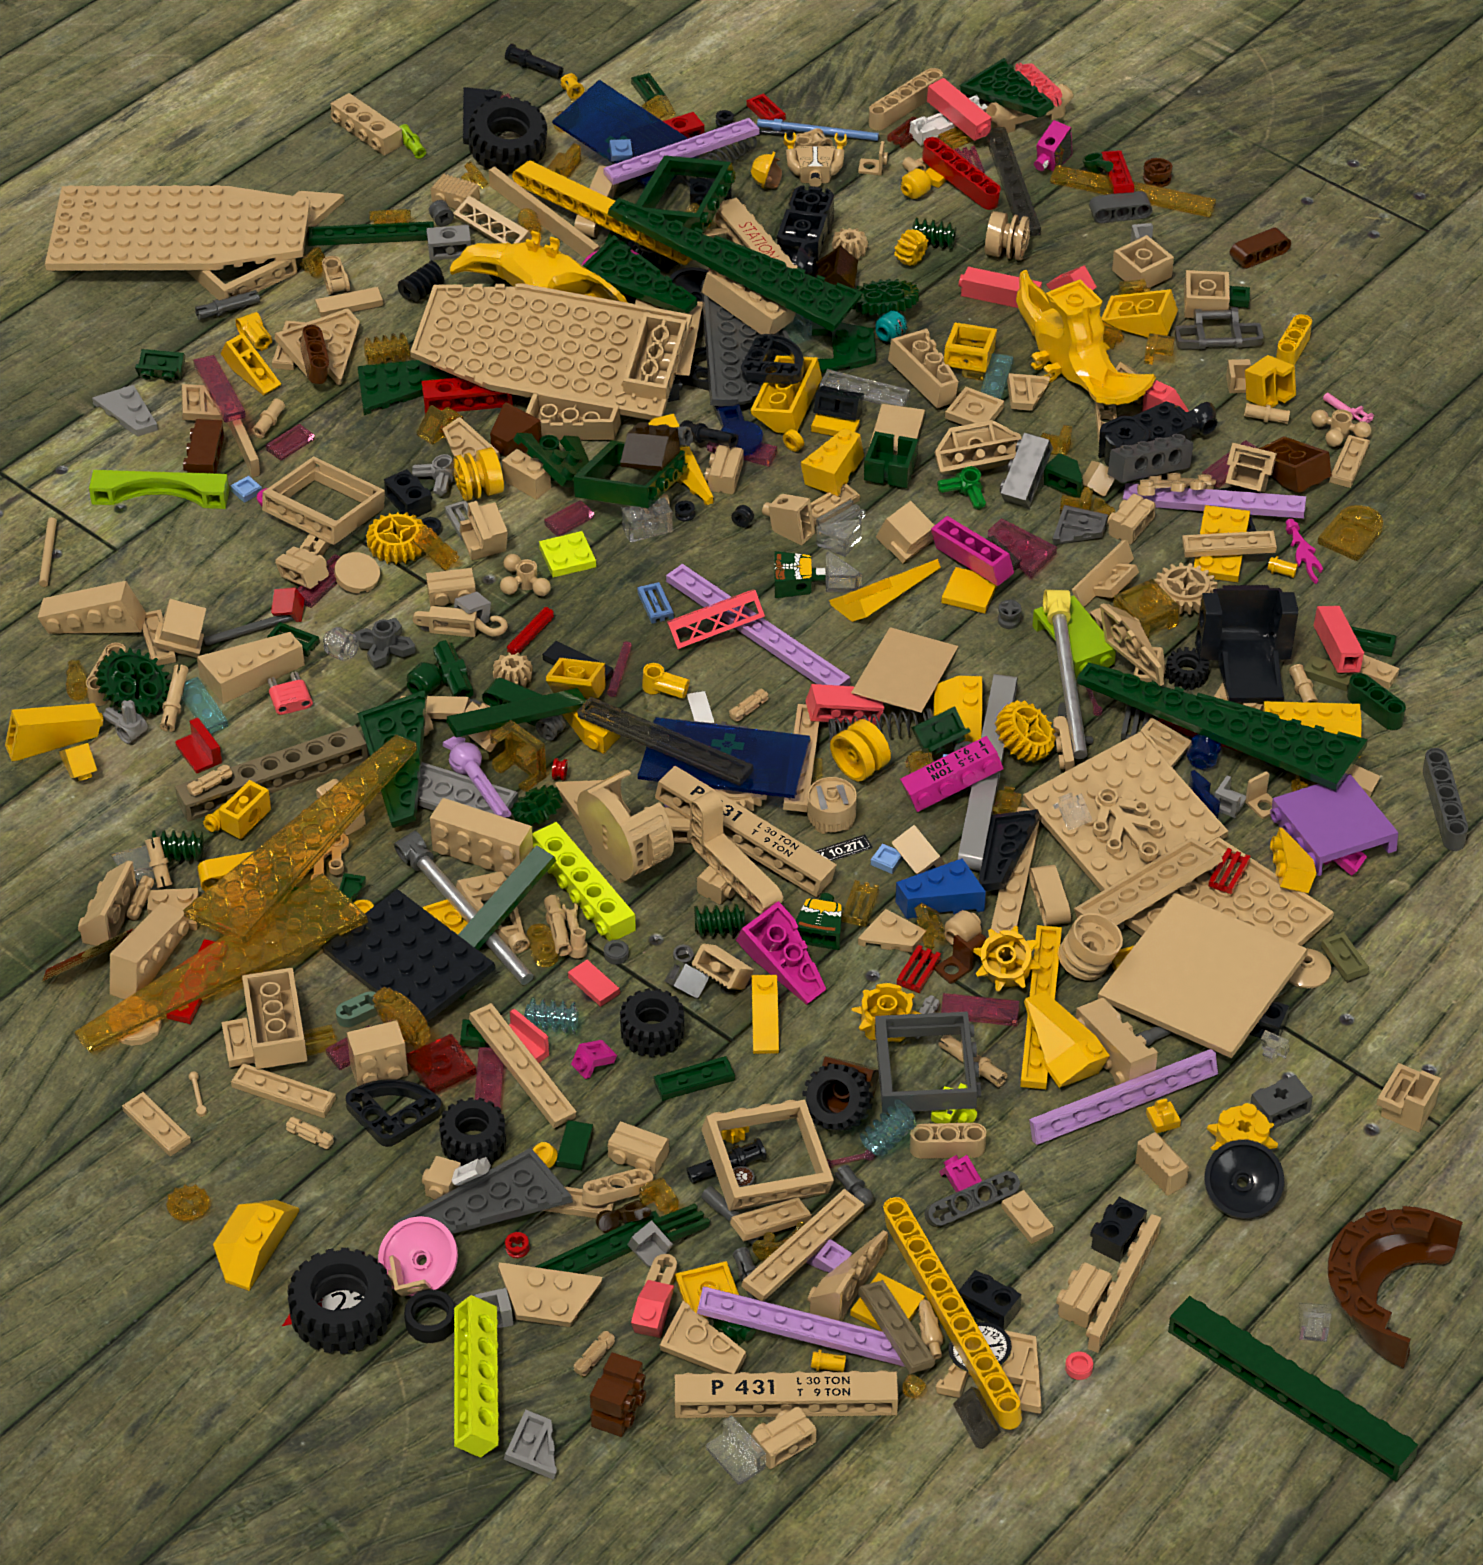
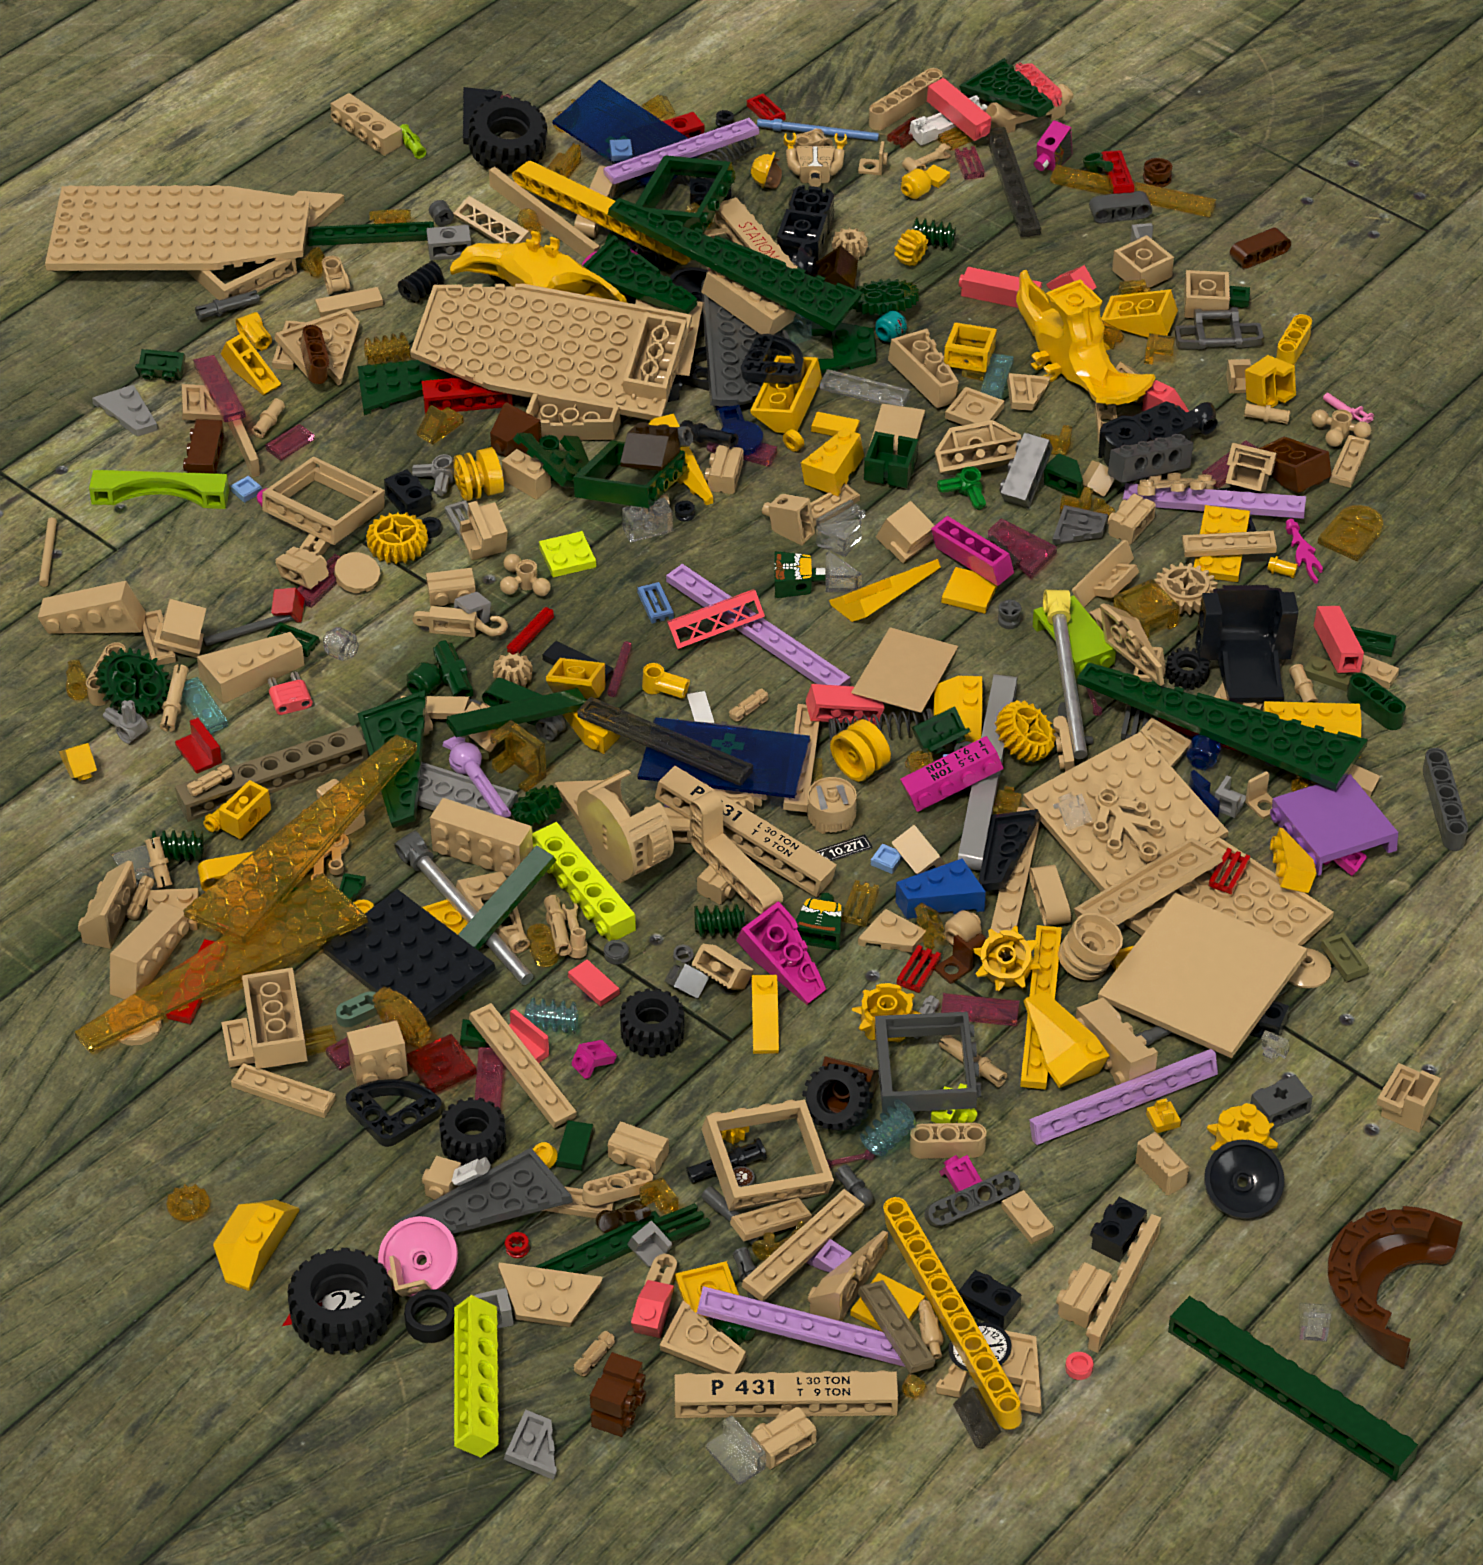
(50, 728): yellow slope -> none
(84, 956): clear yellow sticker -> none
(156, 1124): tan tile -> none
(200, 1110): tan hinge -> none
(310, 1132): tan axle -> none
(383, 640): dark grey plant -> none
(432, 545): clear yellow hinge -> none
(454, 191): tan brick -> none
(464, 439): tan wing -> none
(474, 175): clear yellow tile -> none
(525, 59): black pin -> none
(559, 769): red bush -> none
(569, 518): clear pink tile -> none
(571, 87): yellow bush -> none
(644, 88): dark green tile -> none
(694, 1078): dark green tile -> none
(742, 516): black bush -> none
(789, 133): black hinge -> none
(828, 1361): yellow pin -> none
(838, 403): black brick -> none
(961, 173): red beam -> none
(1005, 235): tan wheel -> none

